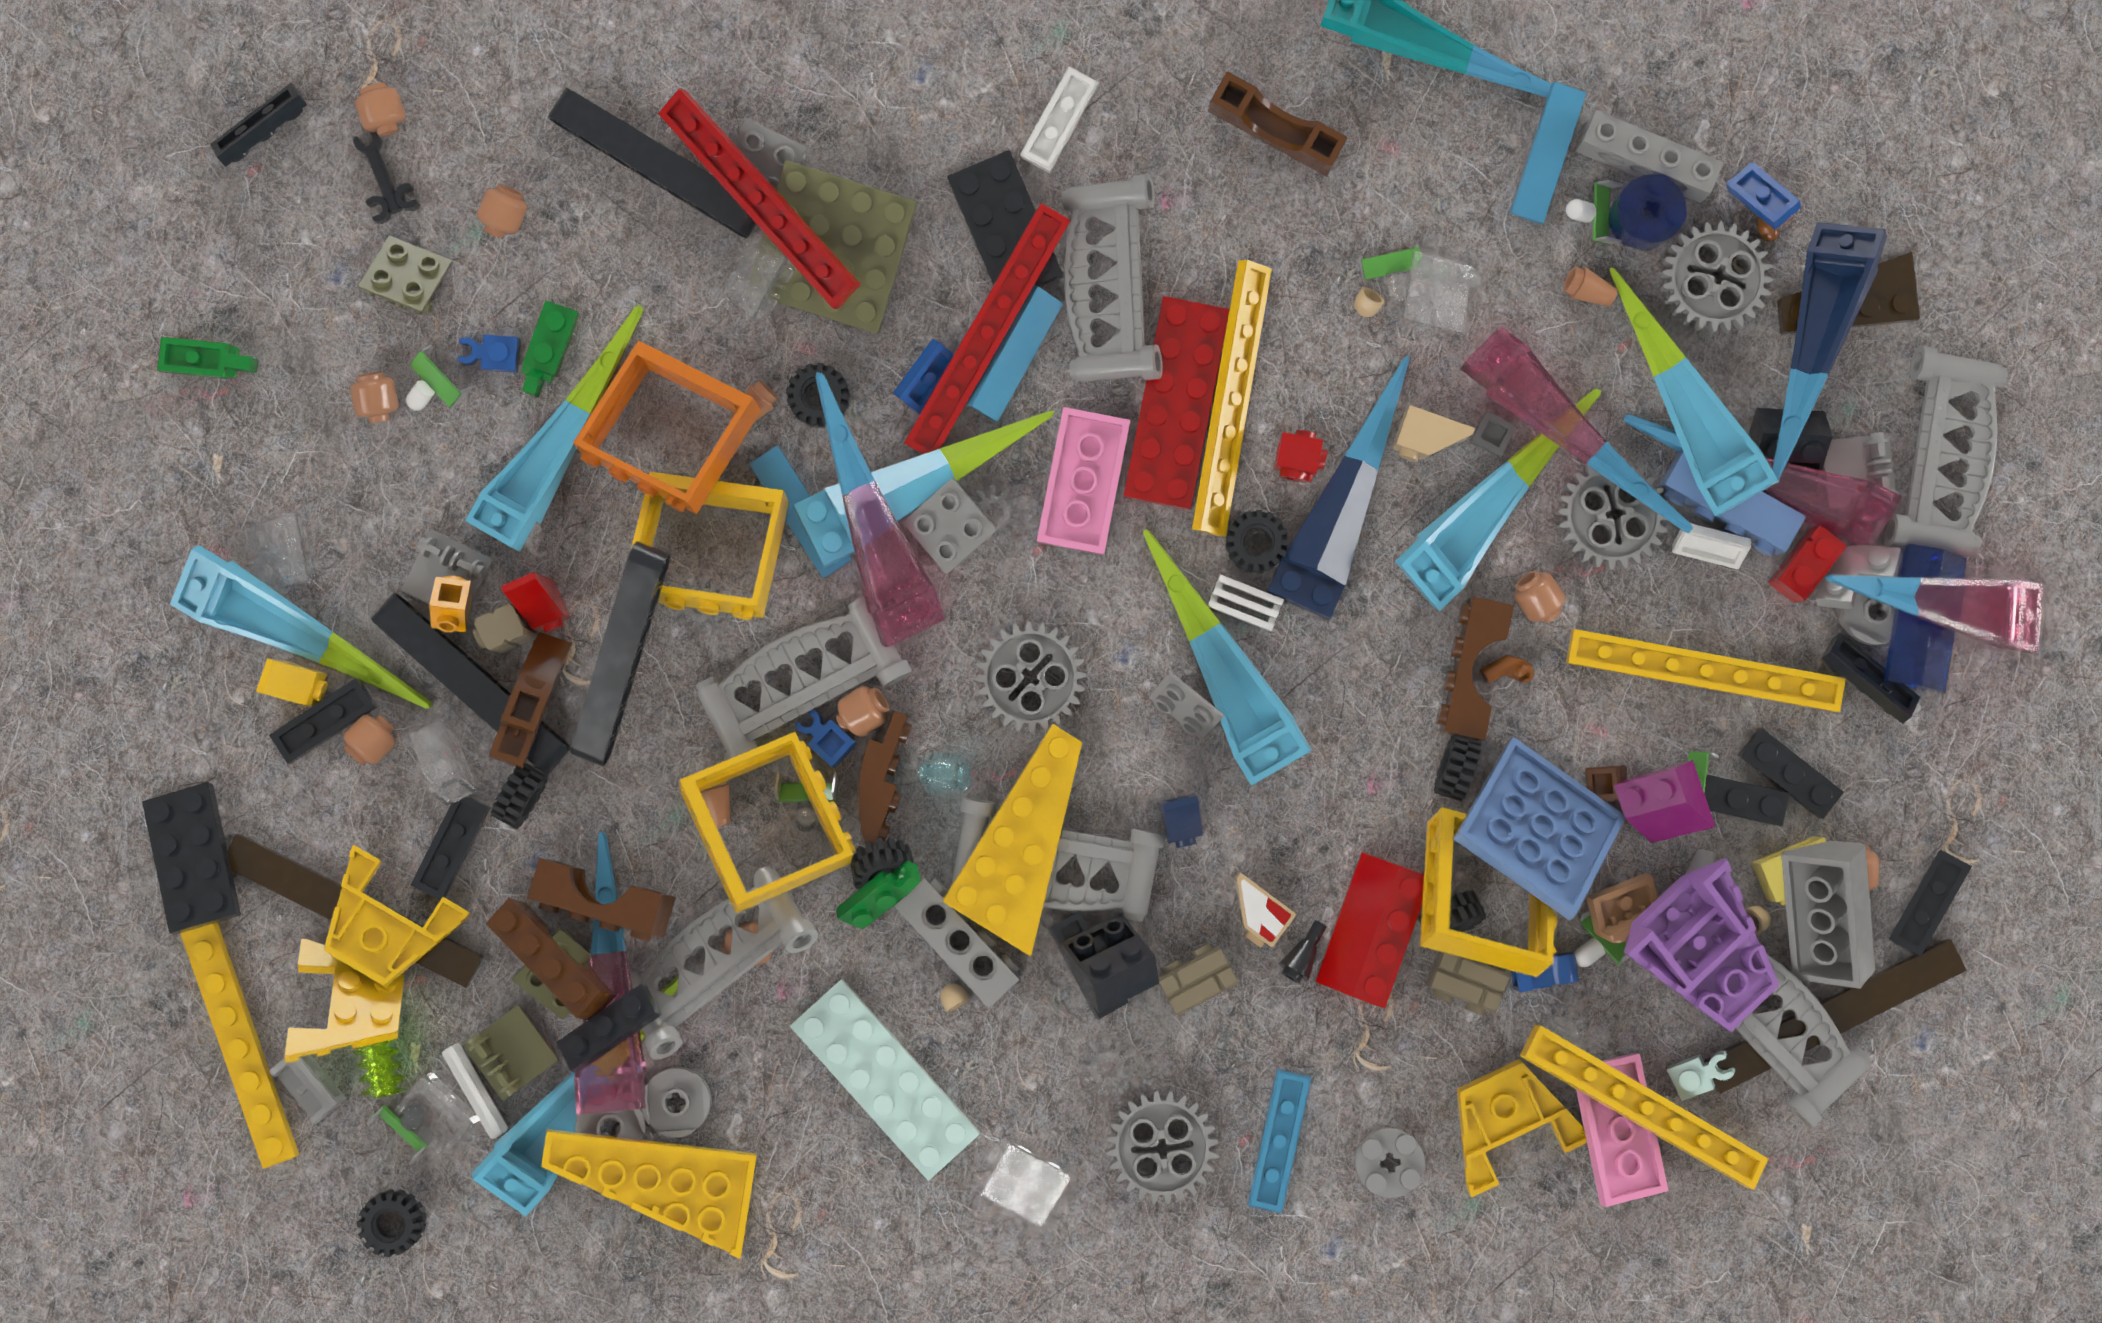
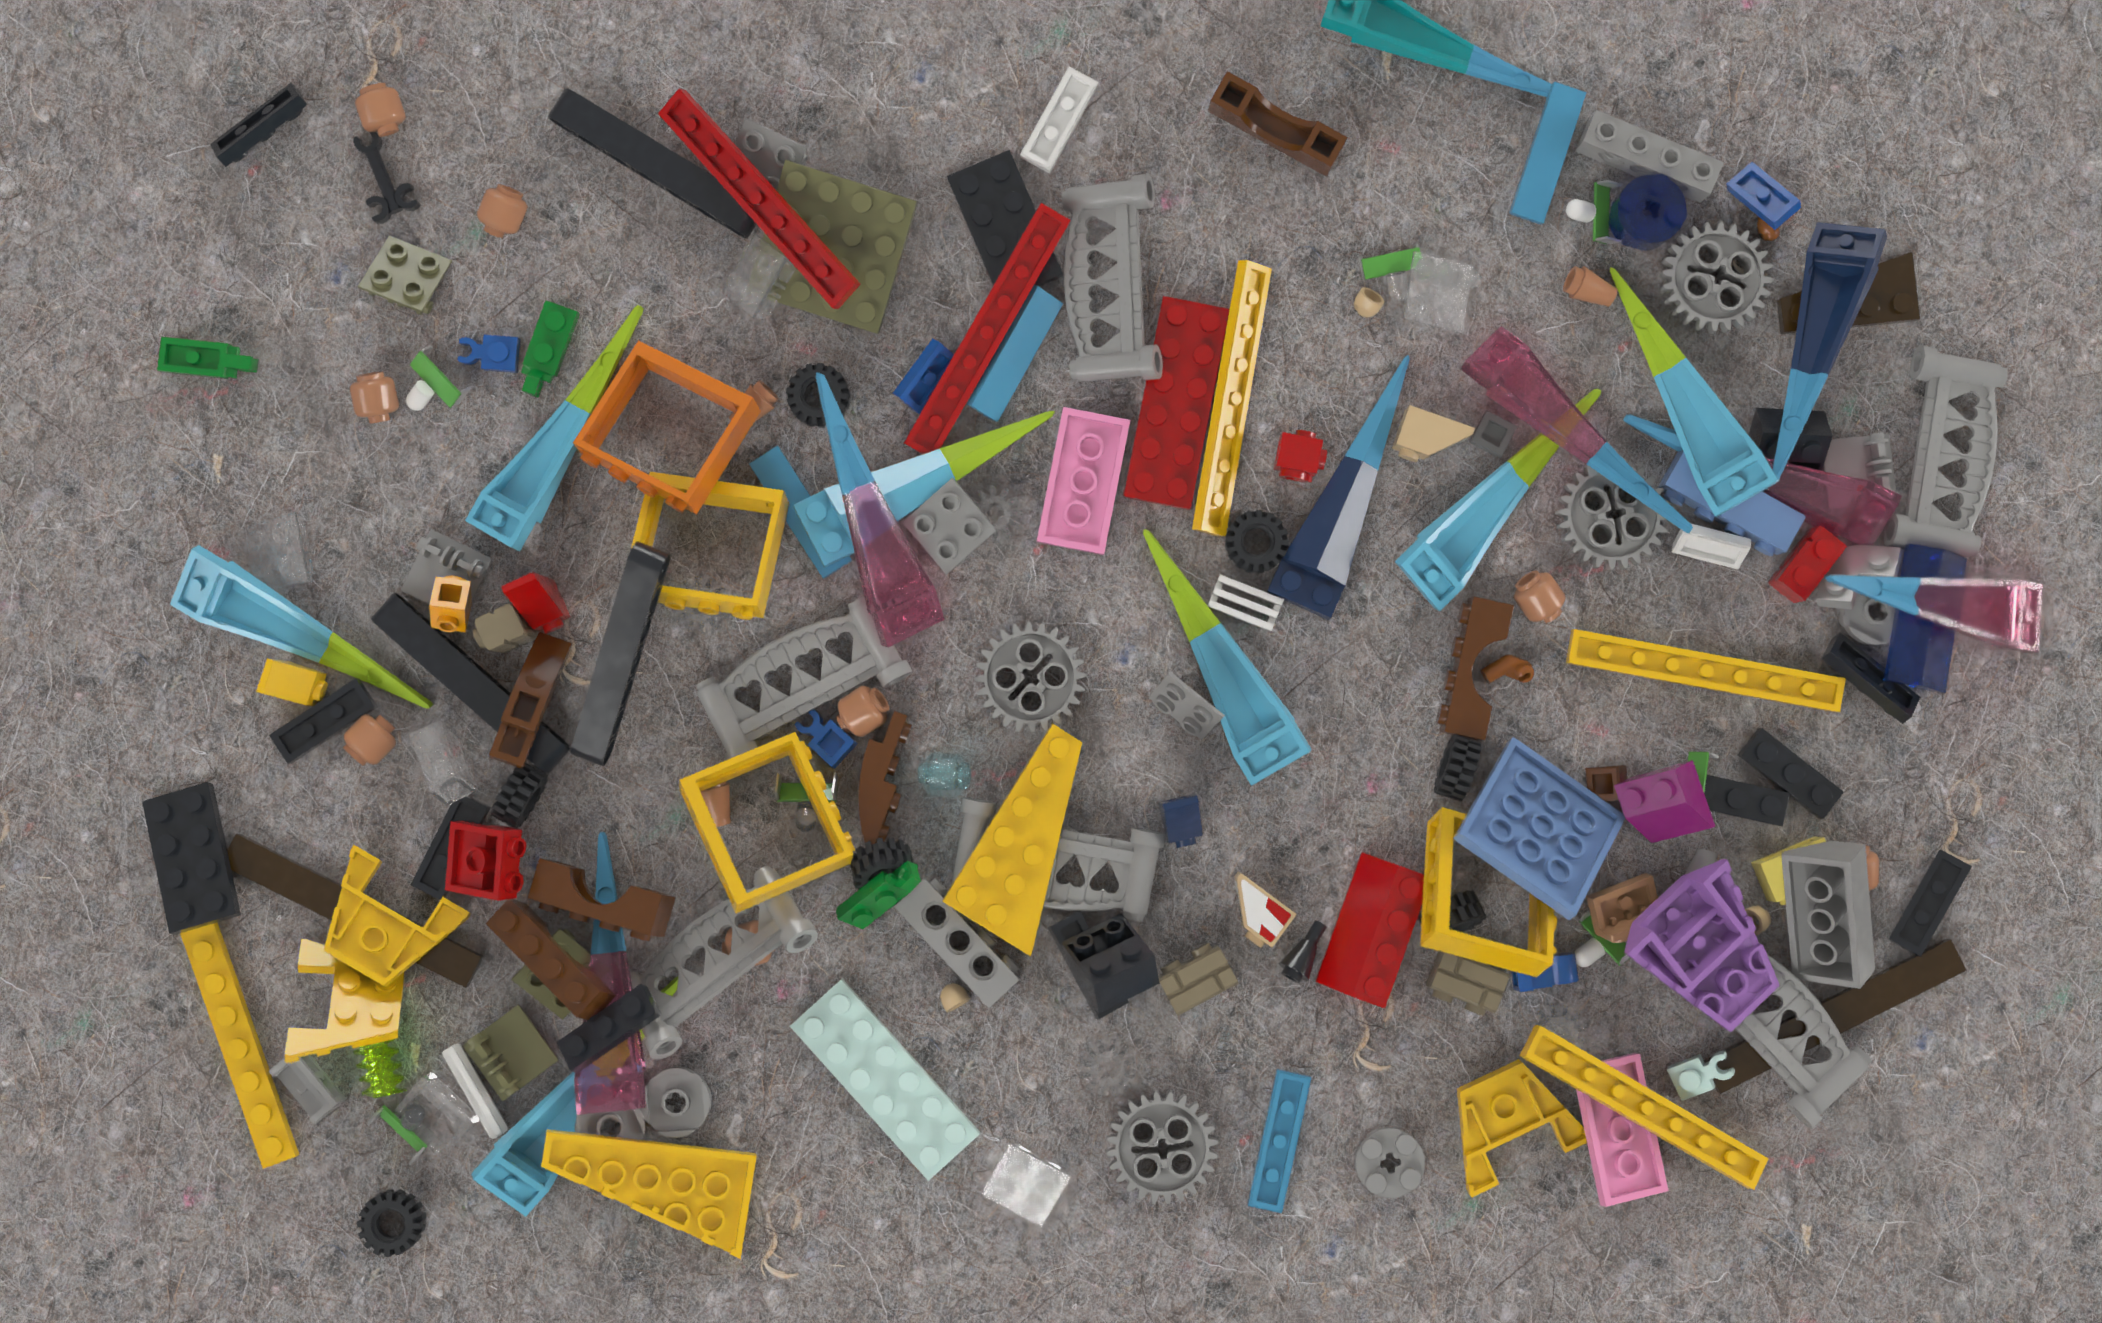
(484, 860): none -> red plate

